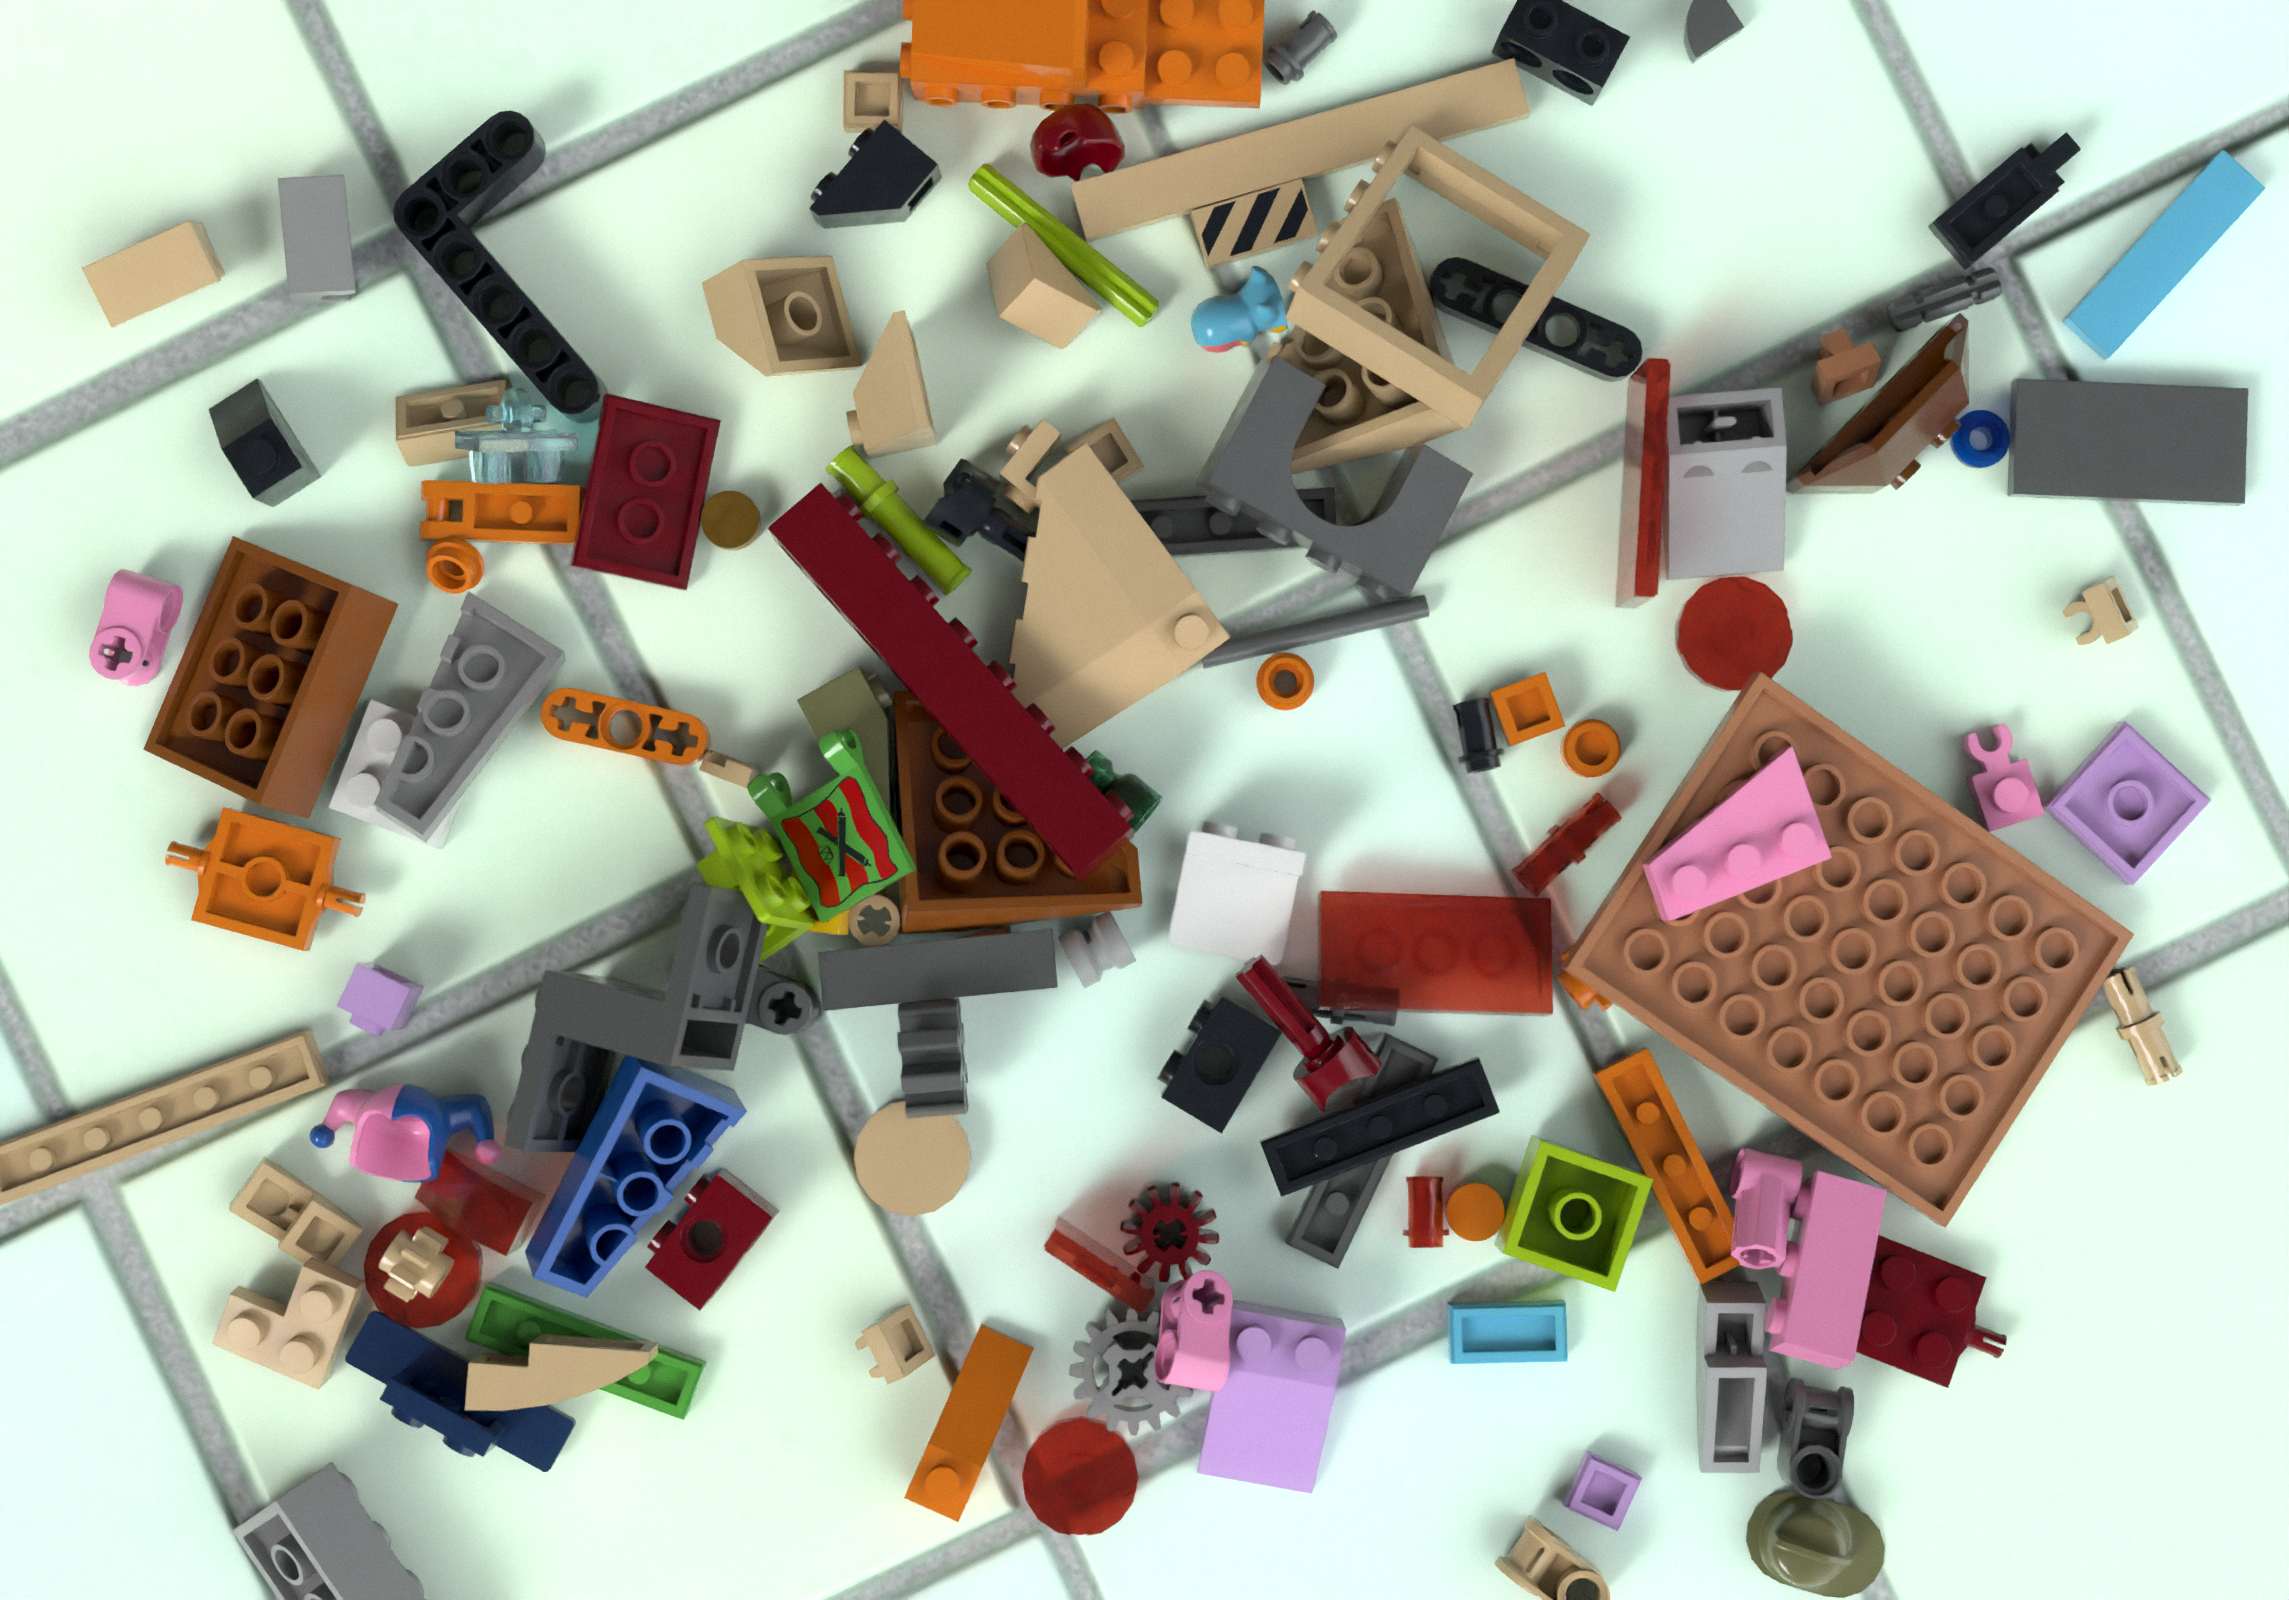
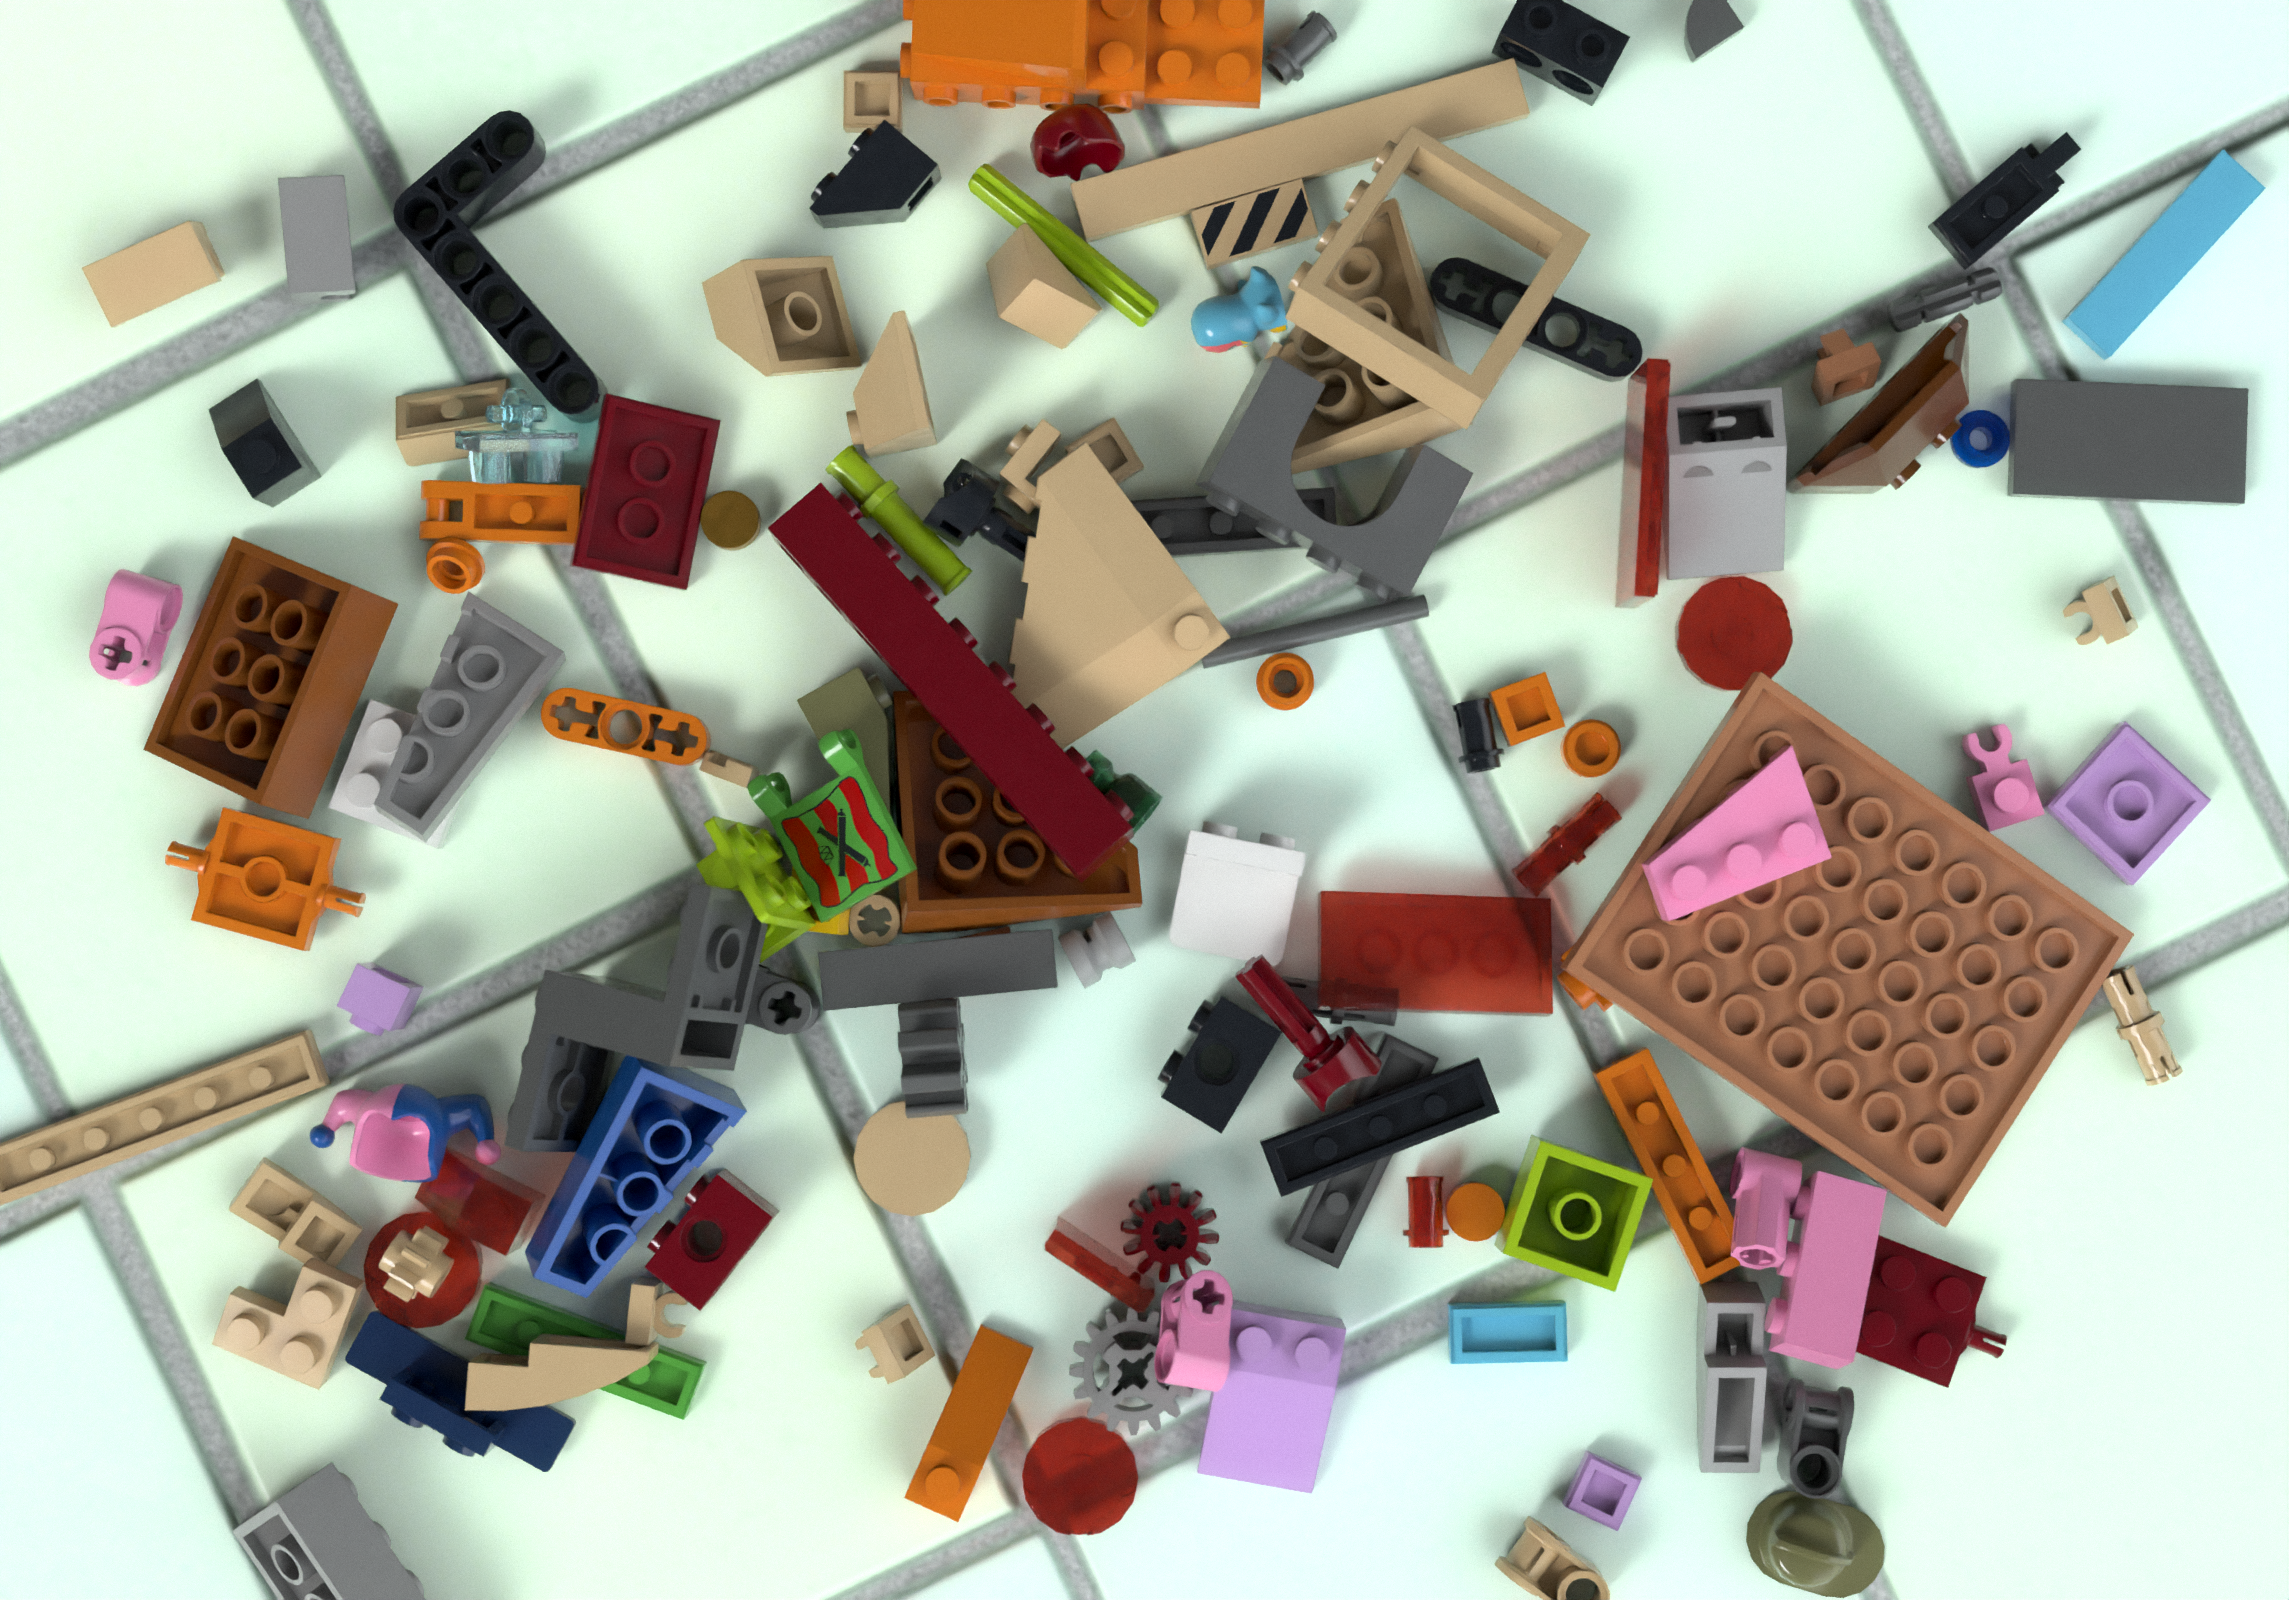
(647, 1312): none -> tan tile

